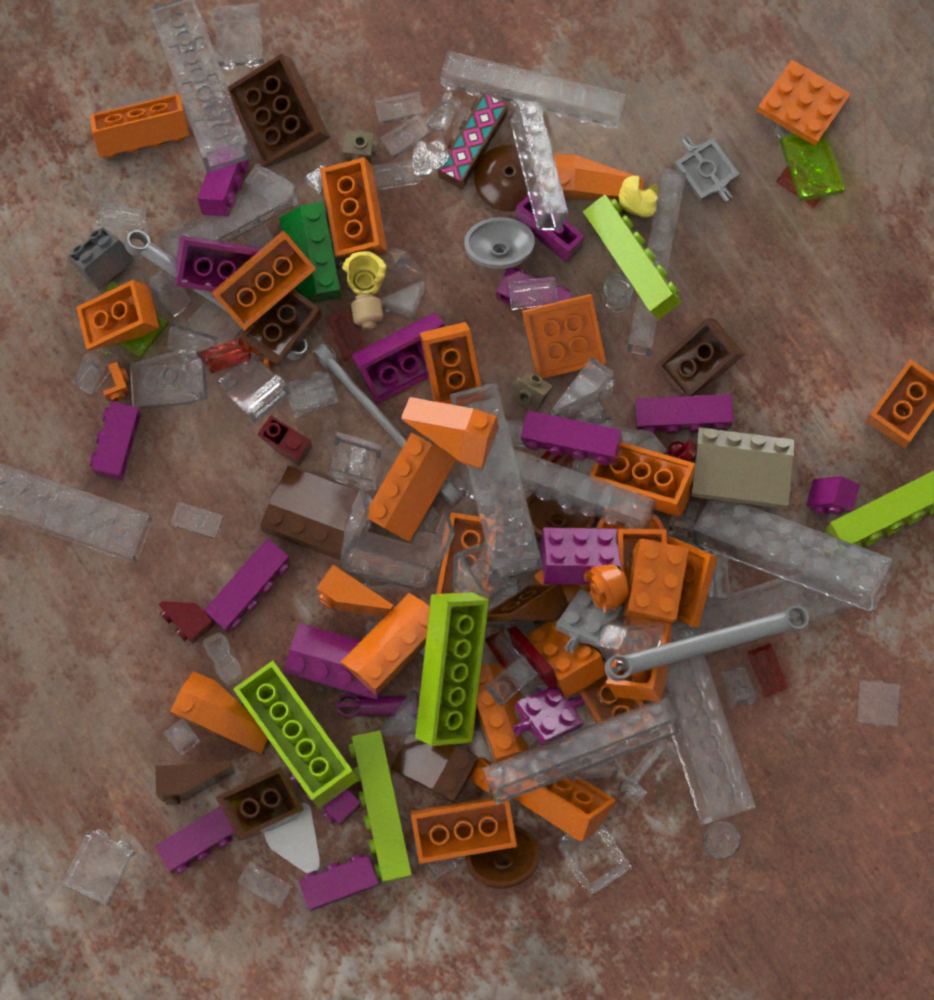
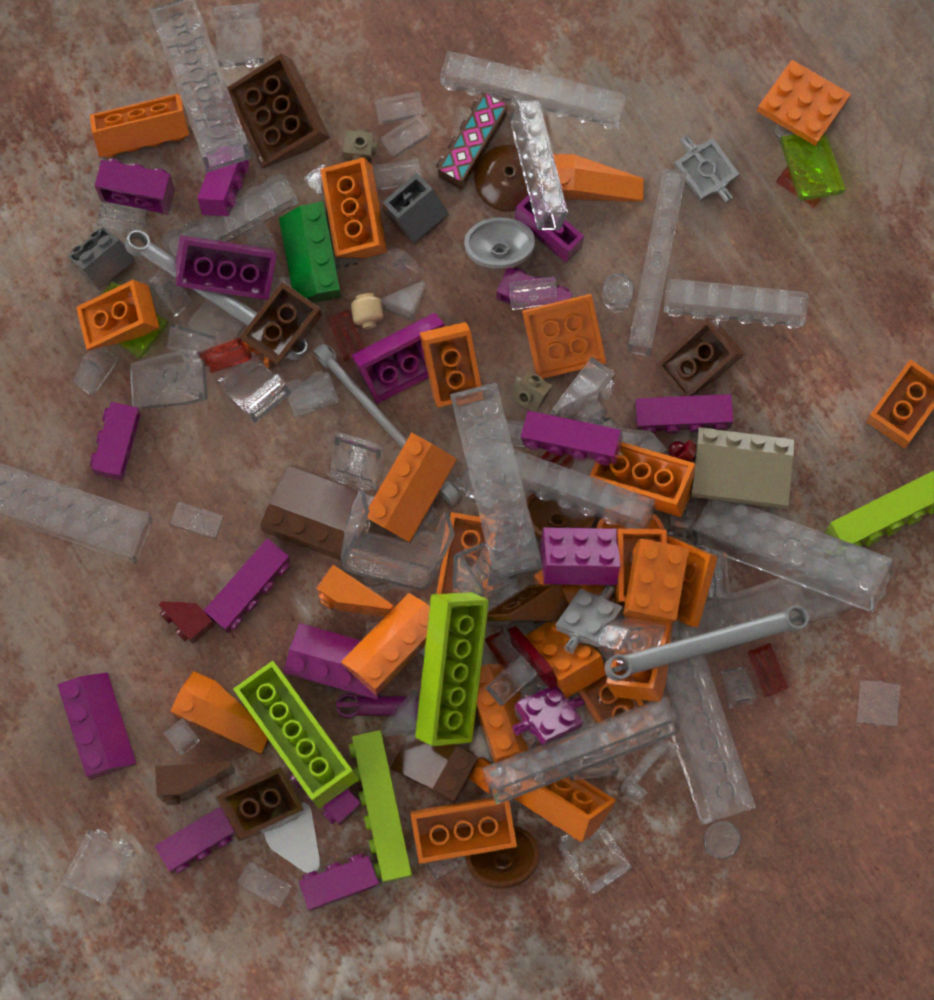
(96, 724): none -> magenta slope
(120, 377): orange bracket -> none
(135, 186): none -> magenta brick
(222, 656): clear brick -> none
(263, 280): orange slope -> none
(270, 185): clear tile -> none
(285, 440): dark red slope -> none
(365, 272): light yellow hair -> none
(414, 208): none -> dark grey slope
(429, 156): clear plate -> none
(442, 115): clear plate -> none
(456, 429): orange wedge -> none
(607, 586): orange cone -> none
(632, 256): lime brick -> none
(637, 201): light yellow hair -> none
(735, 303): none -> clear brick
(832, 495): magenta brick -> none

